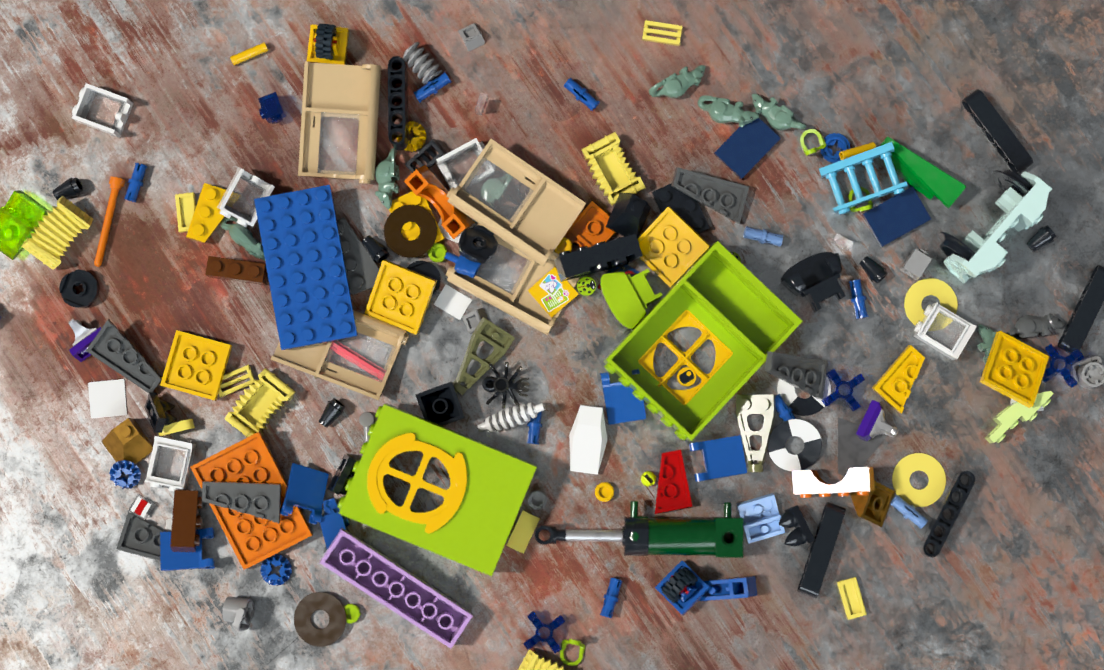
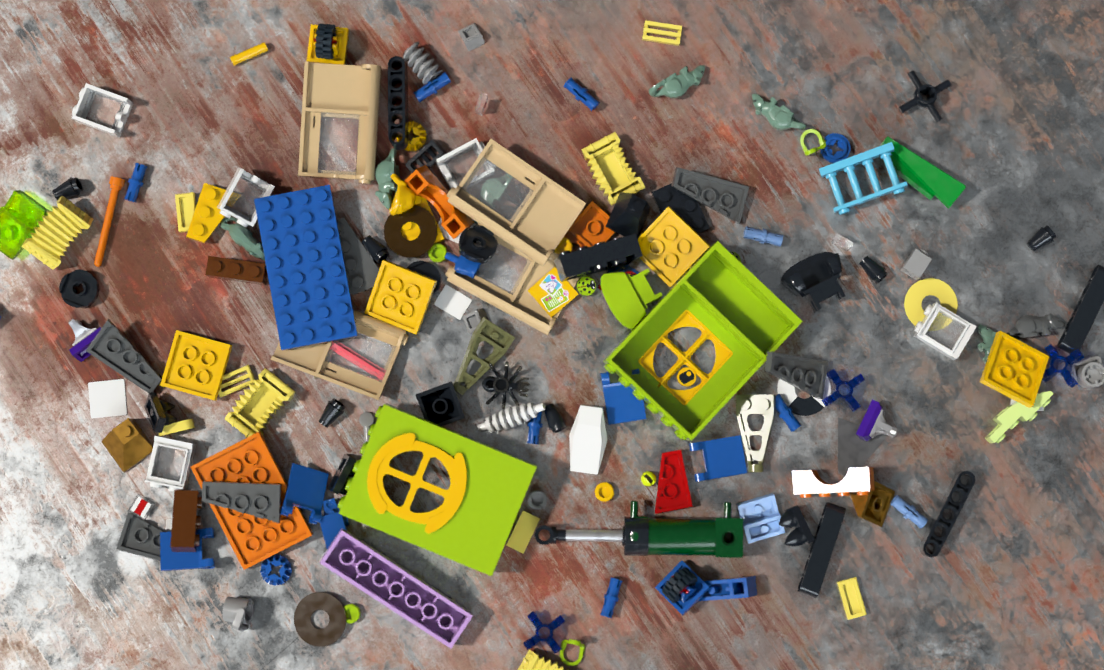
(128, 468): blue gear -> none
(271, 108): clear blue brick -> none
(404, 197): none -> yellow hat
(554, 419): none -> black cone
(724, 112): sand green animal -> none
(747, 147): dark blue tile -> none
(782, 433): sticker -> none
(856, 150): yellow piece -> none
(858, 299): blue pin -> none
(864, 208): lime piece -> none
(896, 216): dark blue tile -> none
(898, 379): yellow wing -> none
(918, 99): none -> black bar
(935, 474): light yellow sticker -> none
(997, 131): black beam -> none
(1023, 205): light aqua piece -> none

